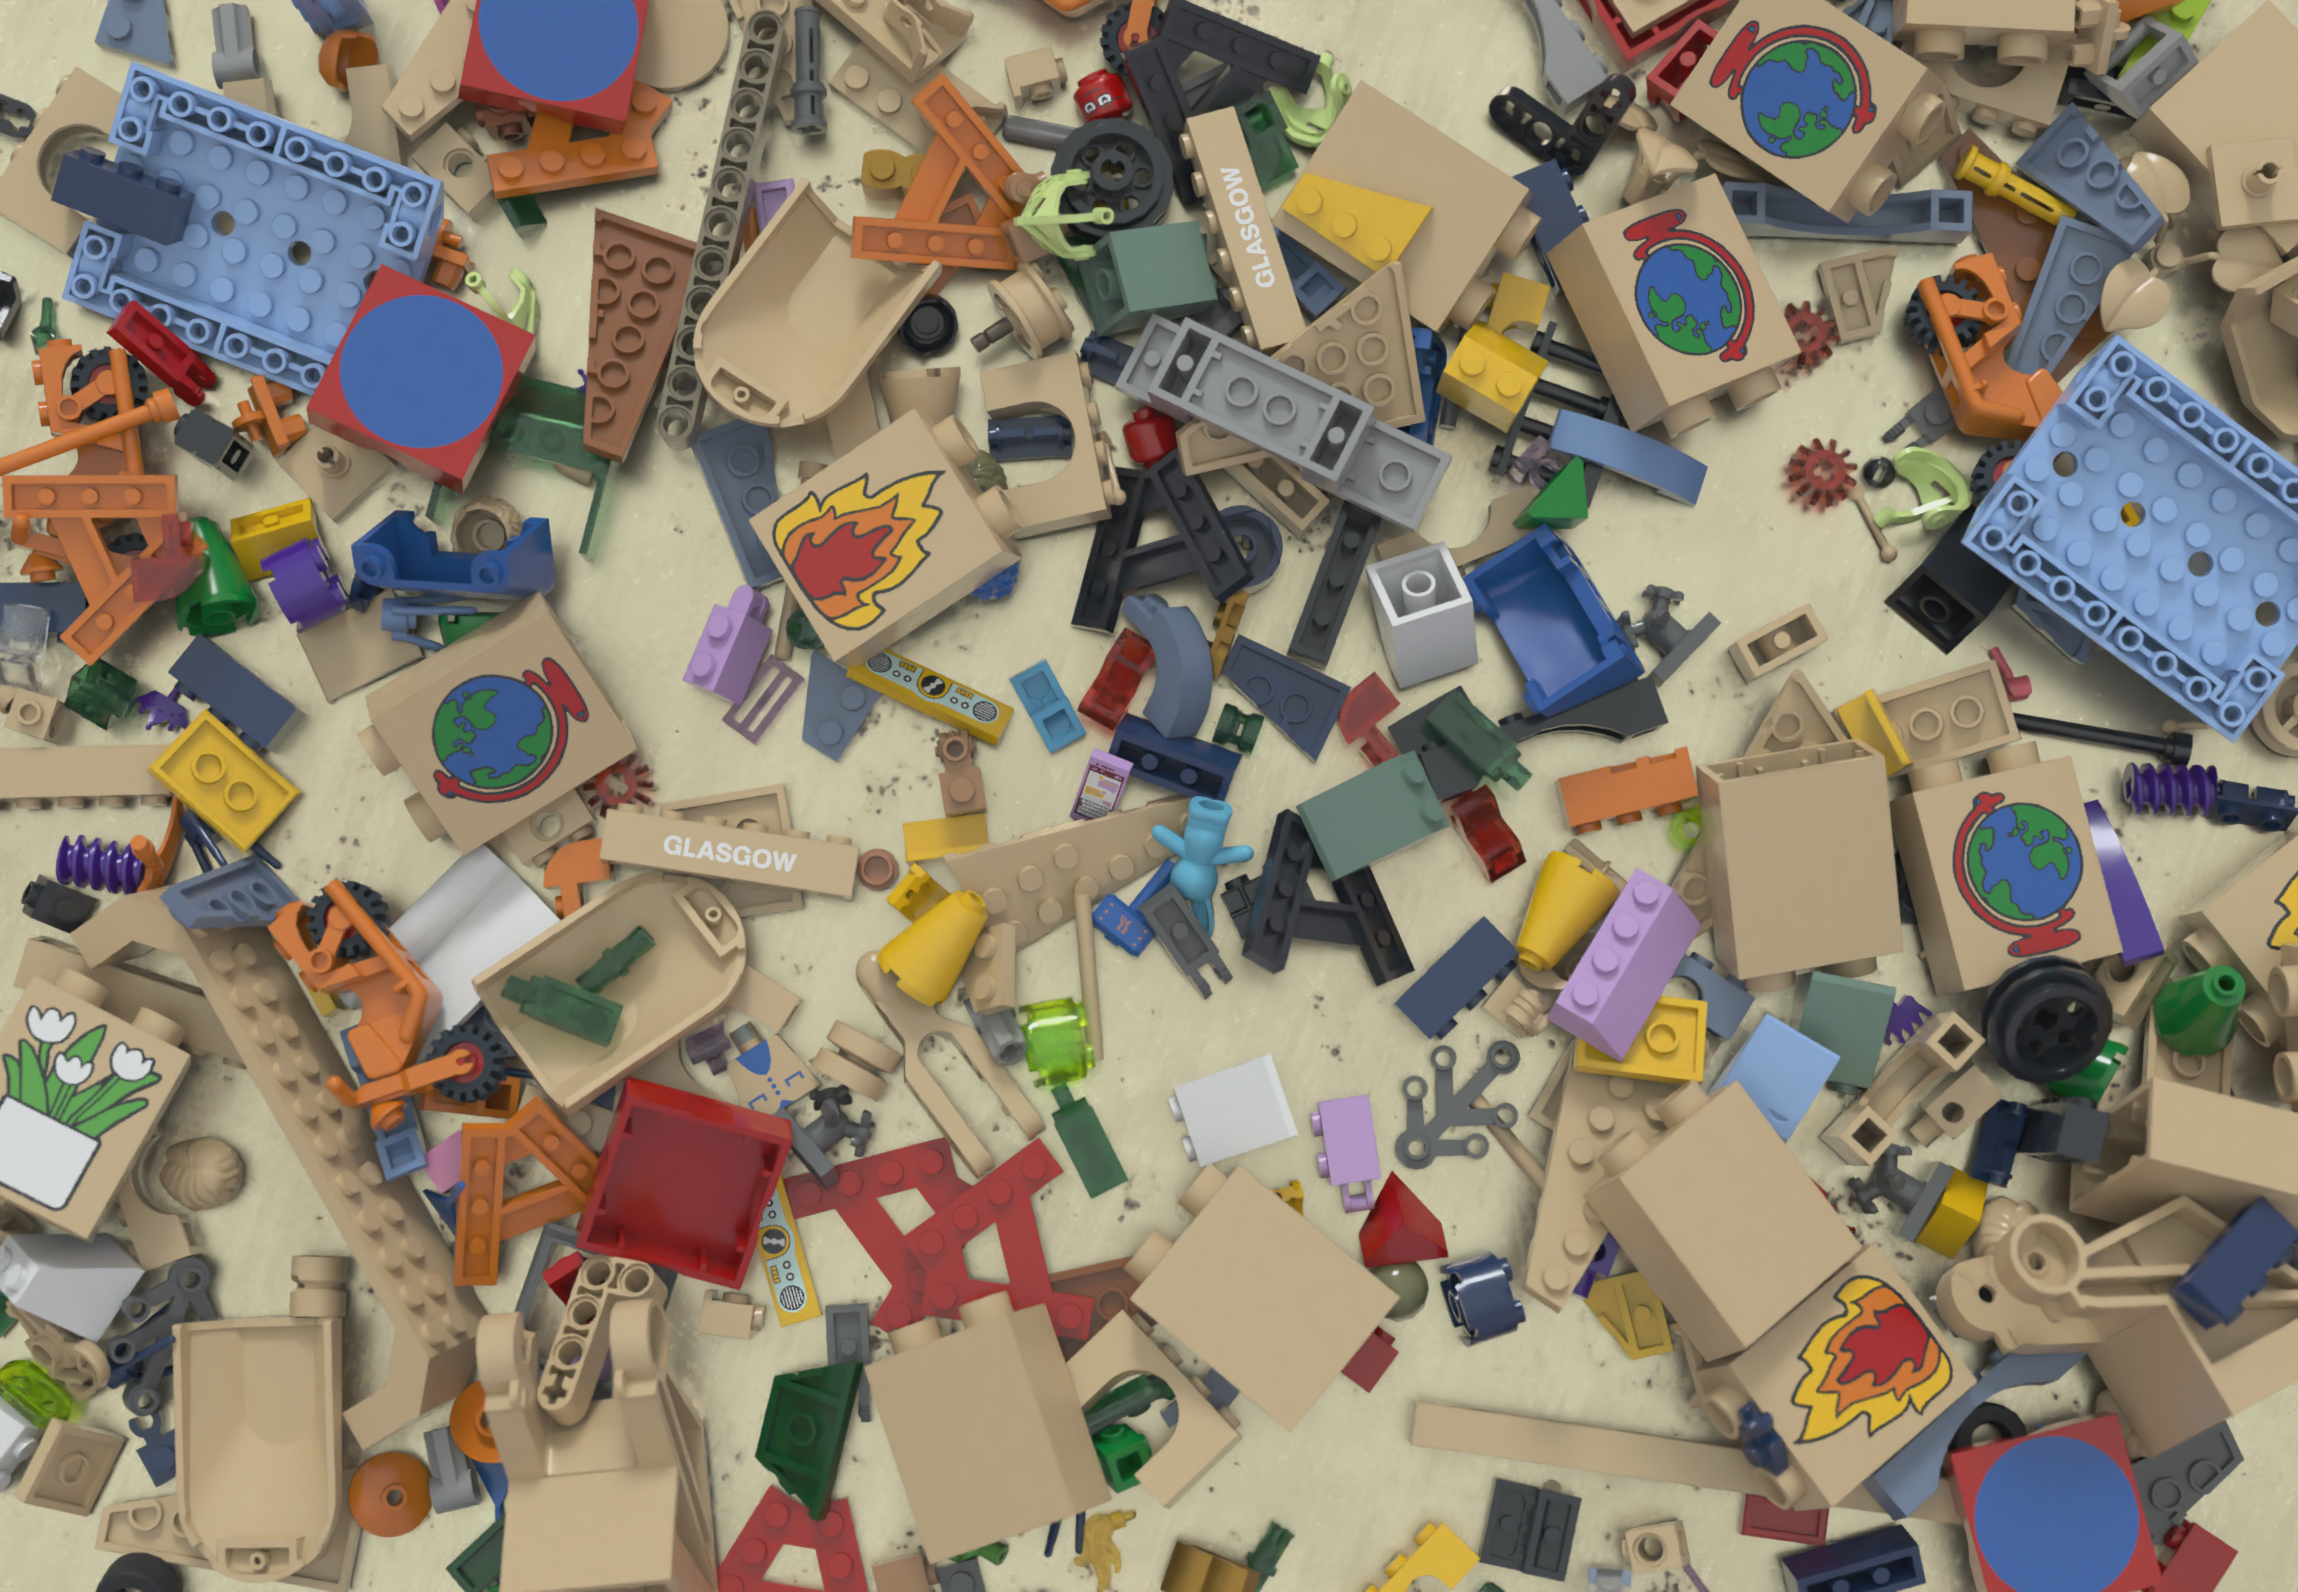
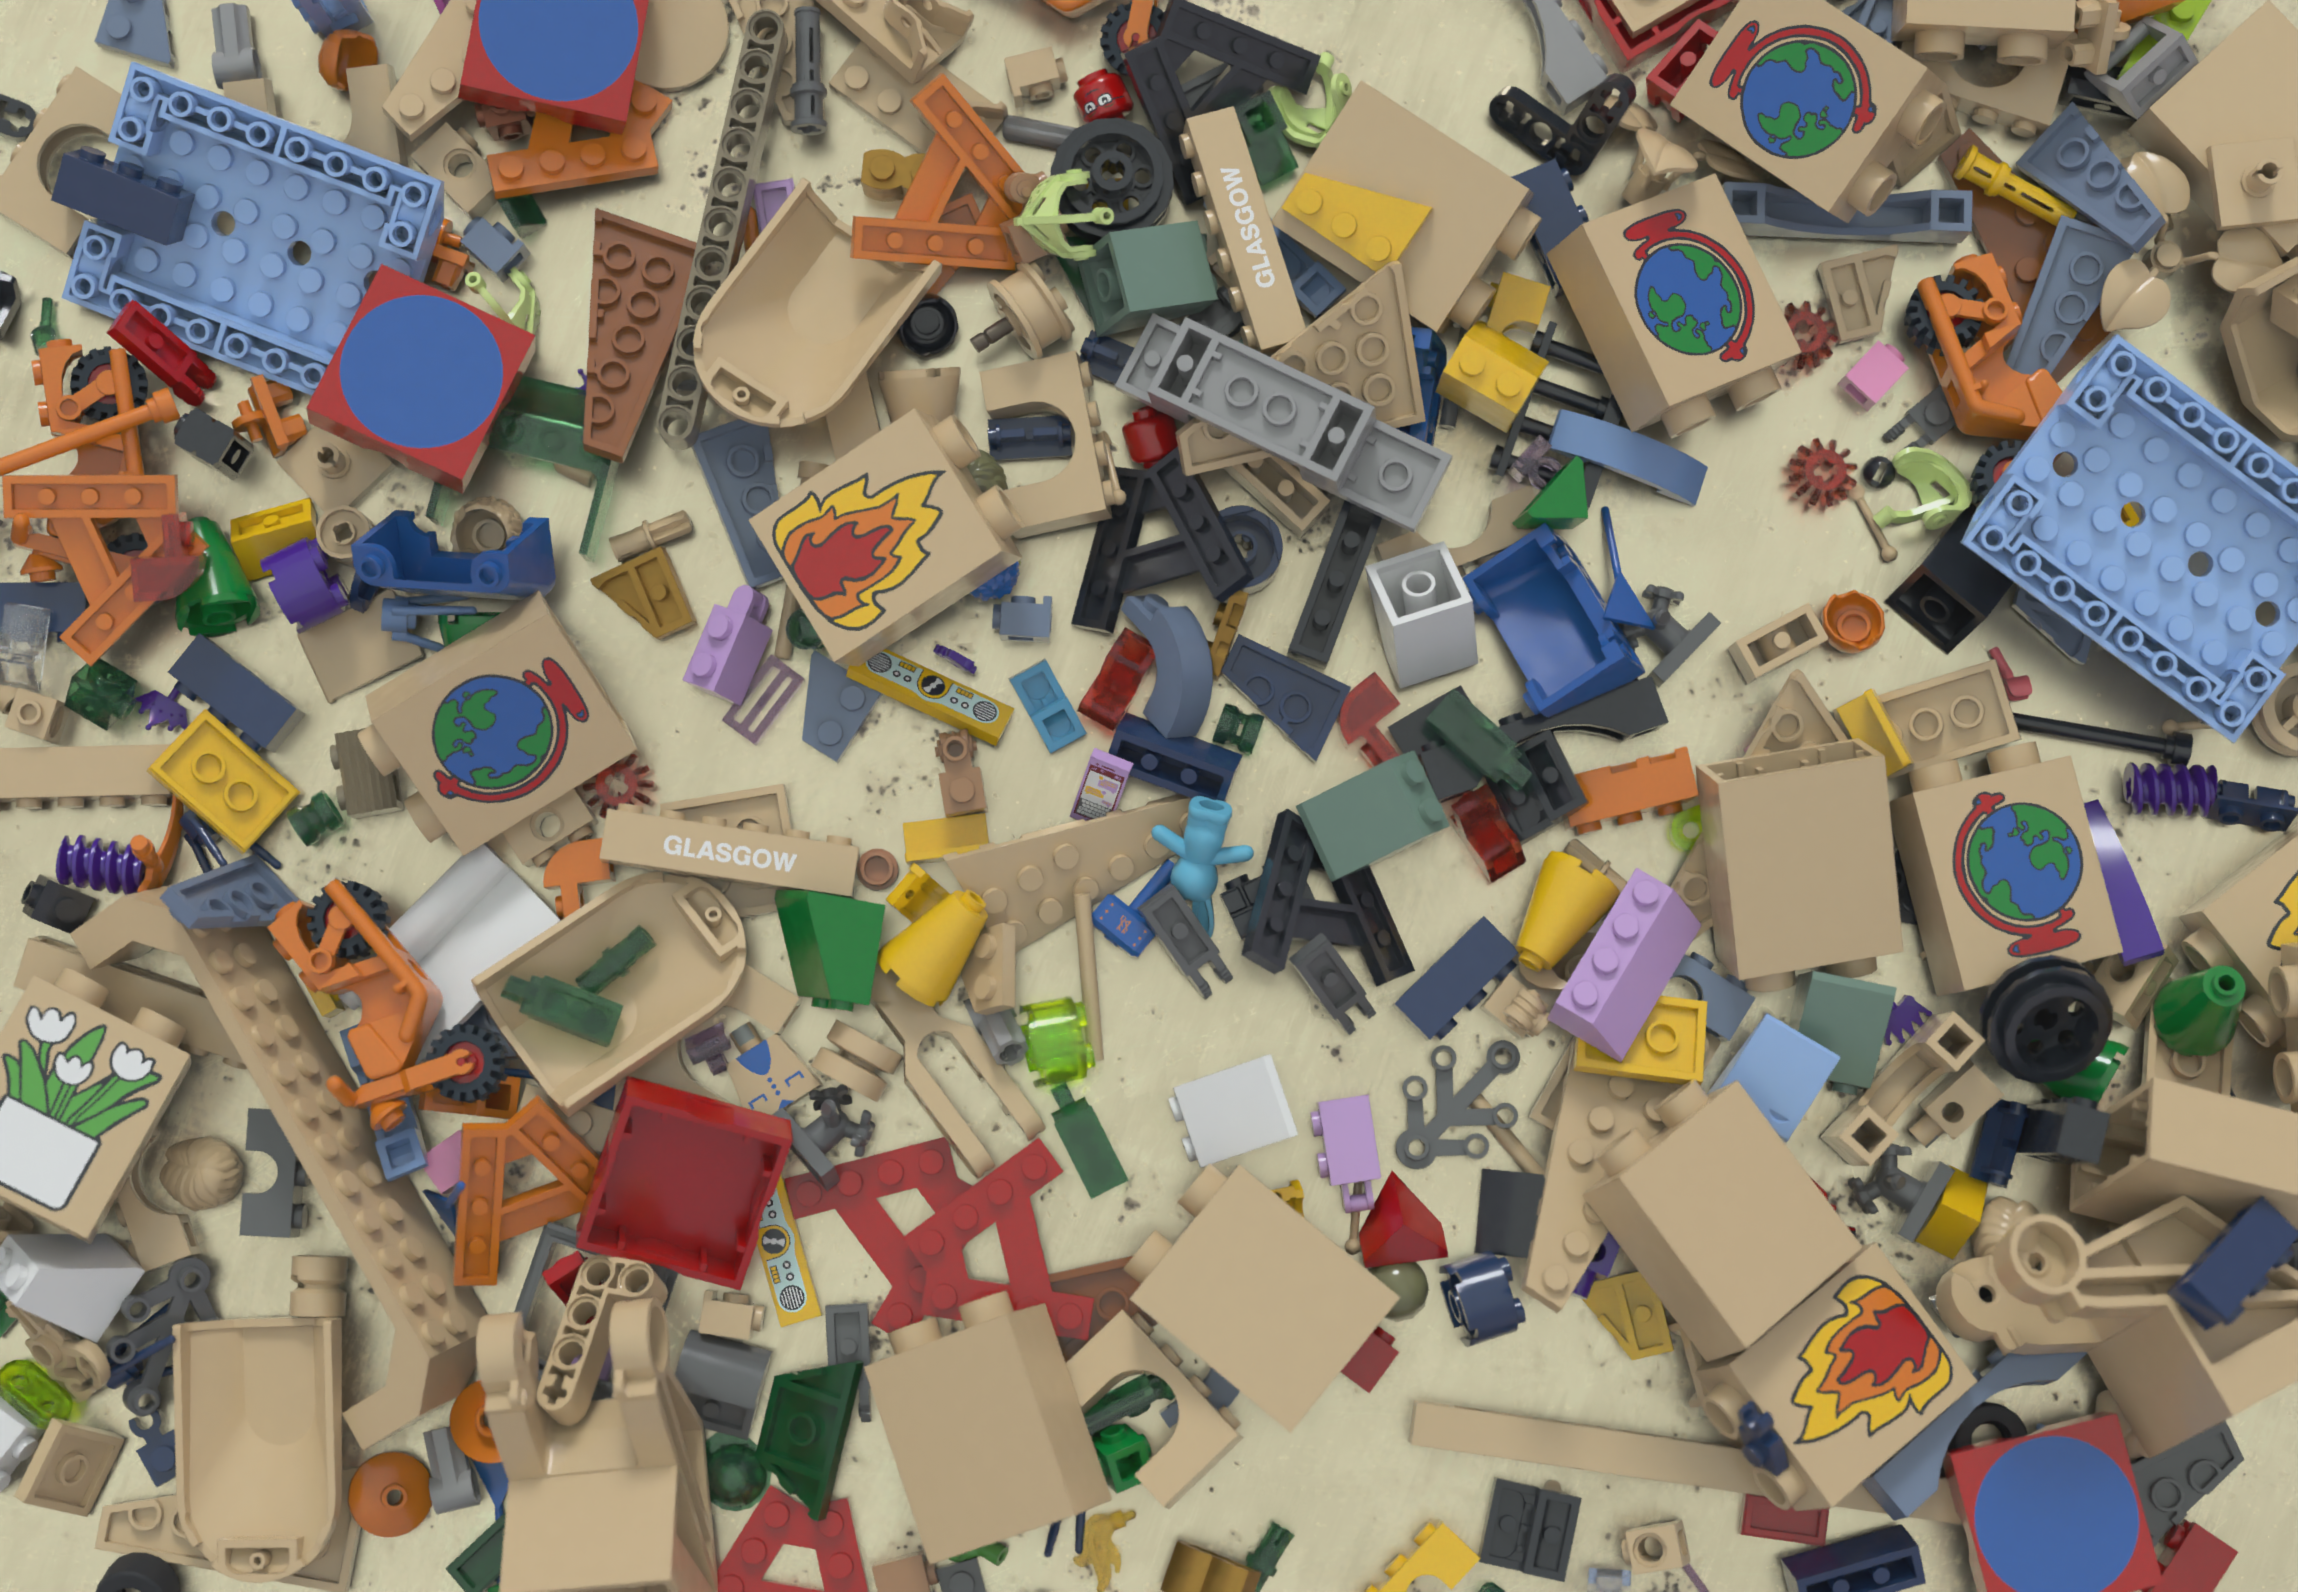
(280, 1208): none -> dark grey arch
(315, 818): none -> clear green wheel
(339, 530): none -> tan wheel
(364, 788): none -> dark tan brick
(494, 247): none -> sand blue brick
(649, 593): none -> pearl gold wing
(650, 535): none -> tan axle
(723, 1381): none -> dark grey brick
(734, 1473): none -> clear green piece
(831, 946): none -> green slope
(955, 658): none -> dark purple piece
(1024, 619): none -> sand blue brick
(1331, 981): none -> dark grey hinge
(1352, 1245): none -> tan hinge
(1507, 1212): none -> black slope
(1547, 796): none -> black slope
(1622, 603): none -> blue piece
(1853, 622): none -> orange hair
(1874, 374): none -> bright pink brick

